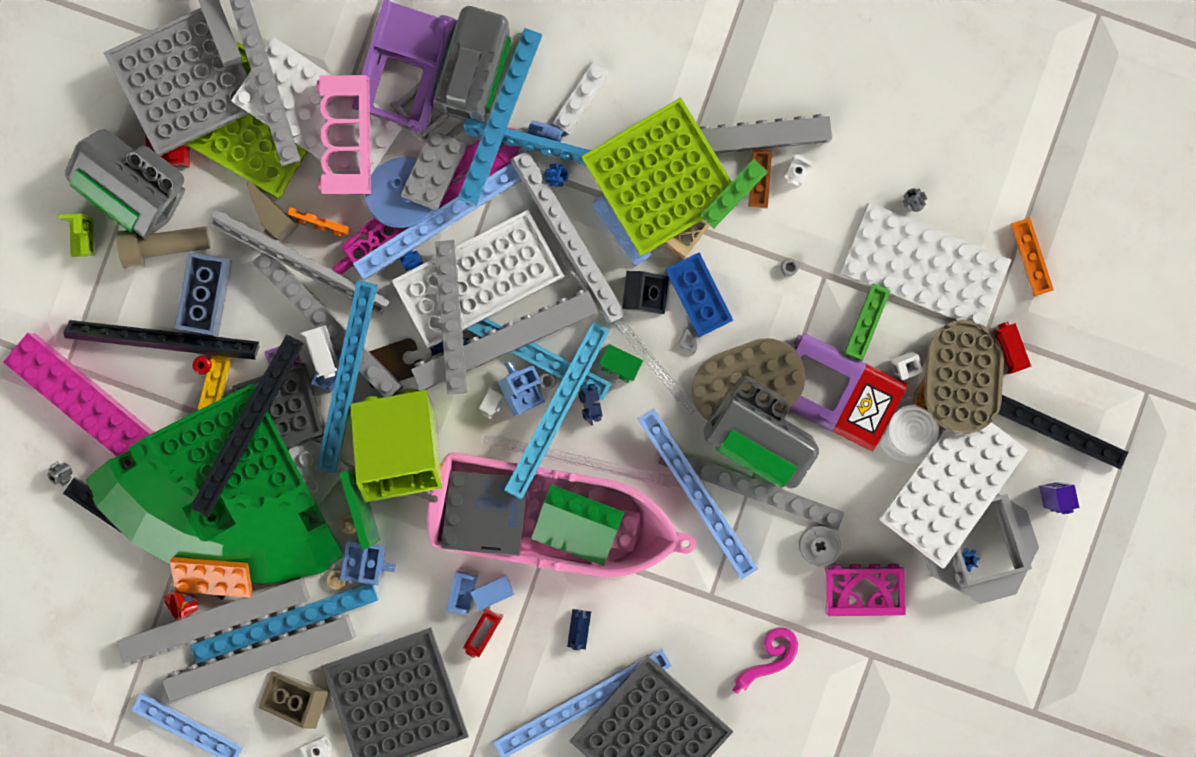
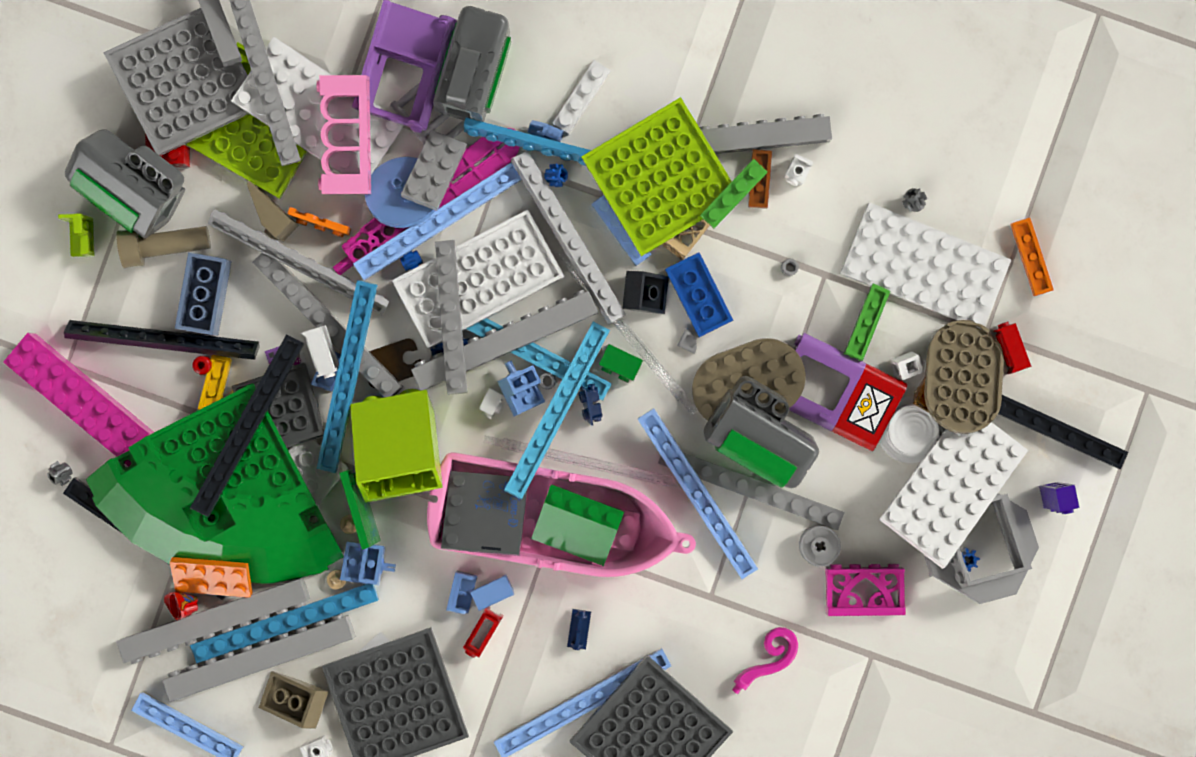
(500, 117): dark azure plate -> none

